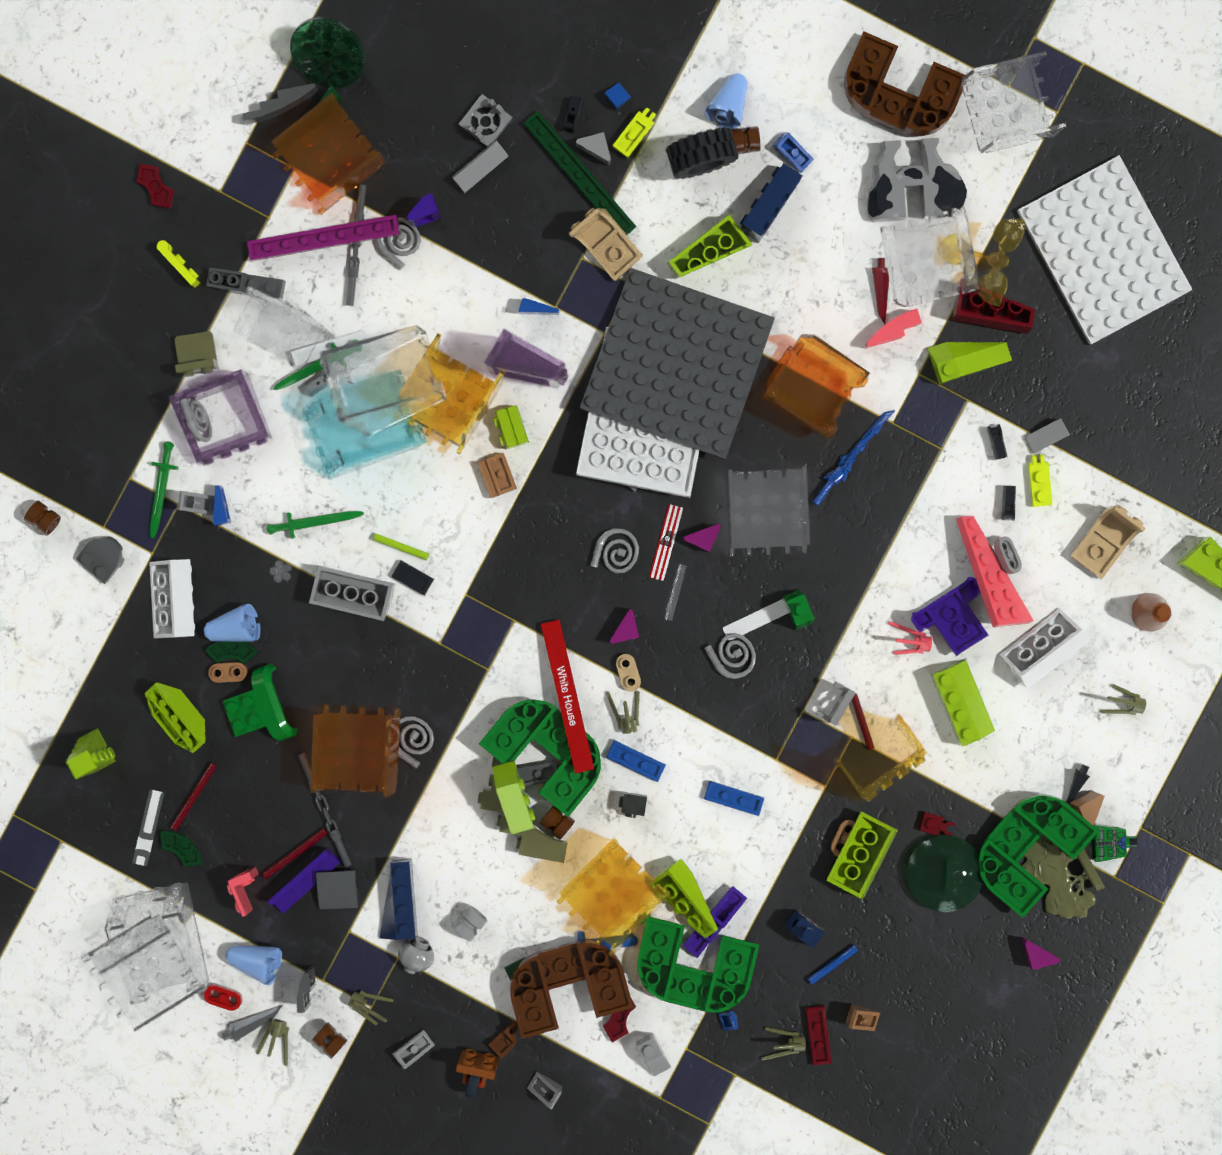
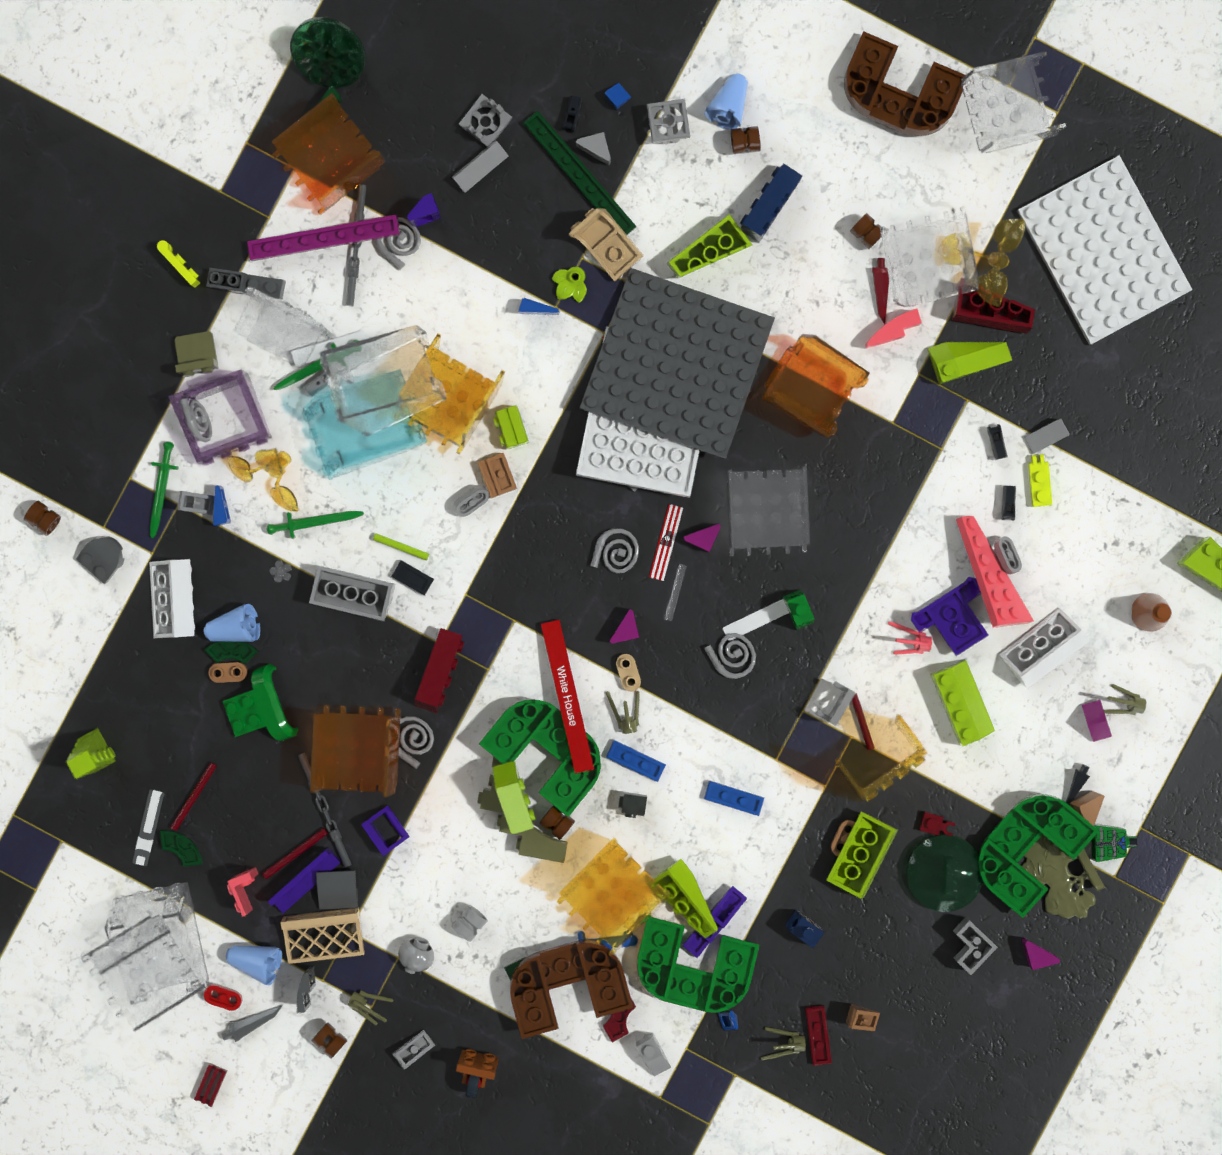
(150, 178): dark red tile -> none
(177, 716): lime wedge -> none
(204, 1100): none -> dark red tile
(275, 465): none -> clear yellow plant
(277, 1028): olive plant -> none
(286, 101): dark grey slope -> none
(318, 920): none -> tan fence
(375, 835): none -> dark purple tile
(400, 910): dark blue wedge -> none
(438, 670): none -> dark red wedge
(471, 501): none -> light grey plate
(505, 1040): reddish brown slope -> none
(525, 362): clear purple windscreen -> none
(537, 773): dark grey hinge -> none
(545, 1089): light grey slope -> none
(568, 286): none -> lime plate
(634, 133): neon yellow hinge -> none
(666, 106): none -> light grey piece
(702, 153): black tyre -> none
(792, 151): blue slope -> none
(833, 964): blue bar -> none
(846, 461): blue sword -> none
(867, 231): none -> reddish brown wheel
(939, 182): light grey animal -> none
(977, 946): none -> light grey brick
(1096, 720): none -> magenta slope
(1107, 540): tan bracket -> none

